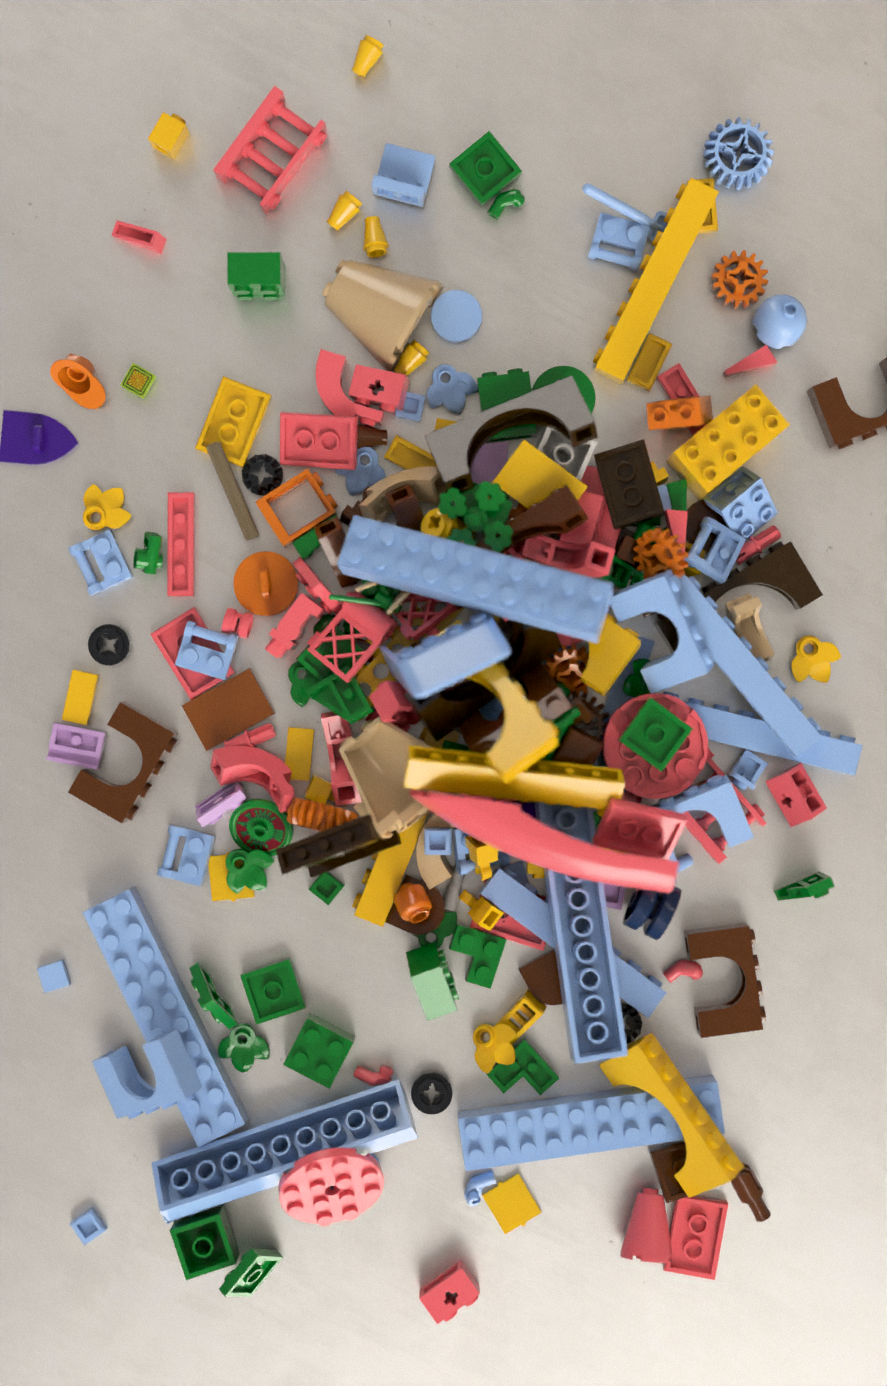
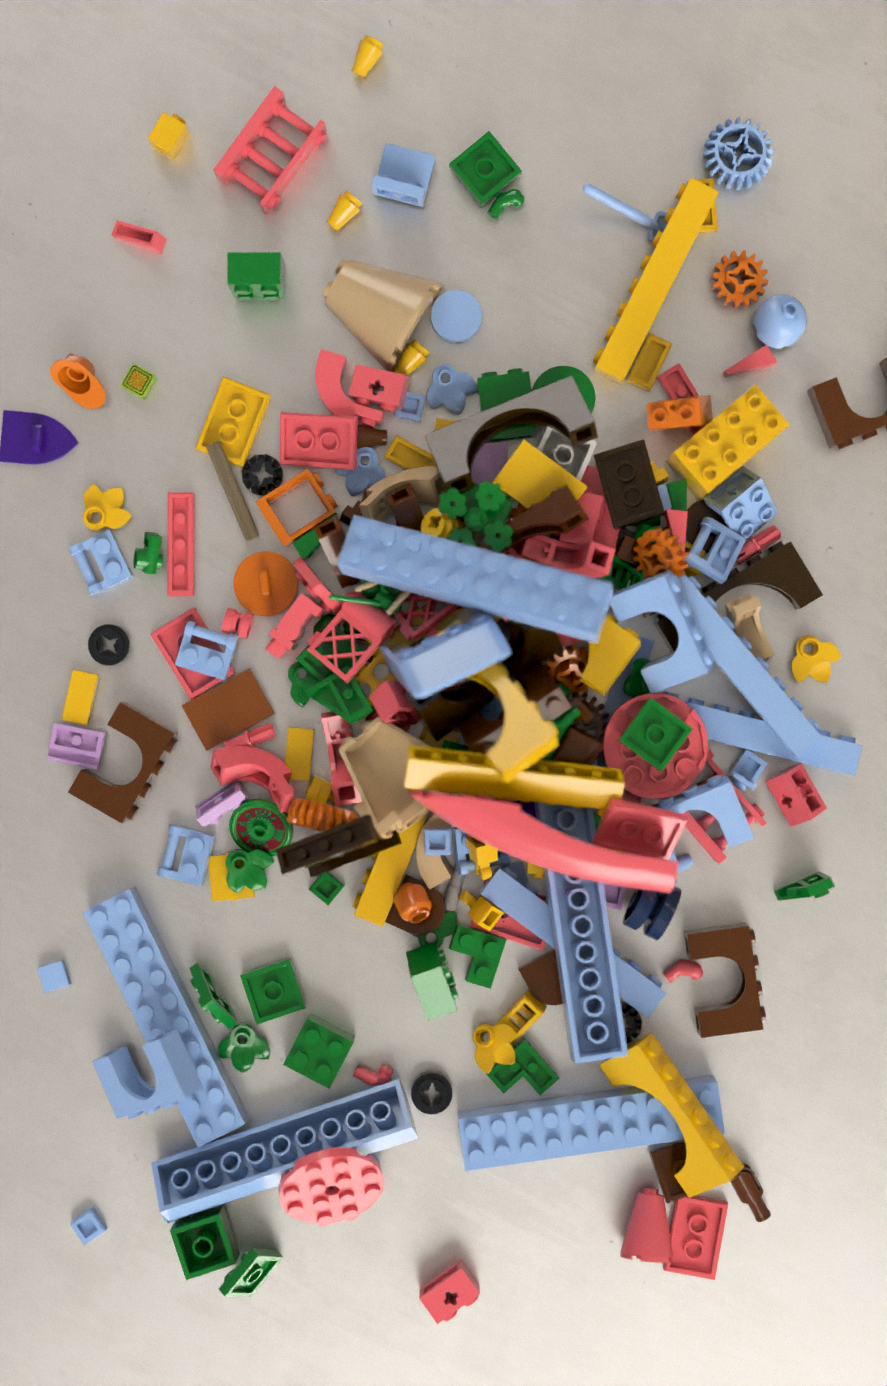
(374, 238): yellow cone -> none
(476, 1185): light blue arm -> none
(511, 1203): yellow piece -> none
(621, 234): light blue plate -> none

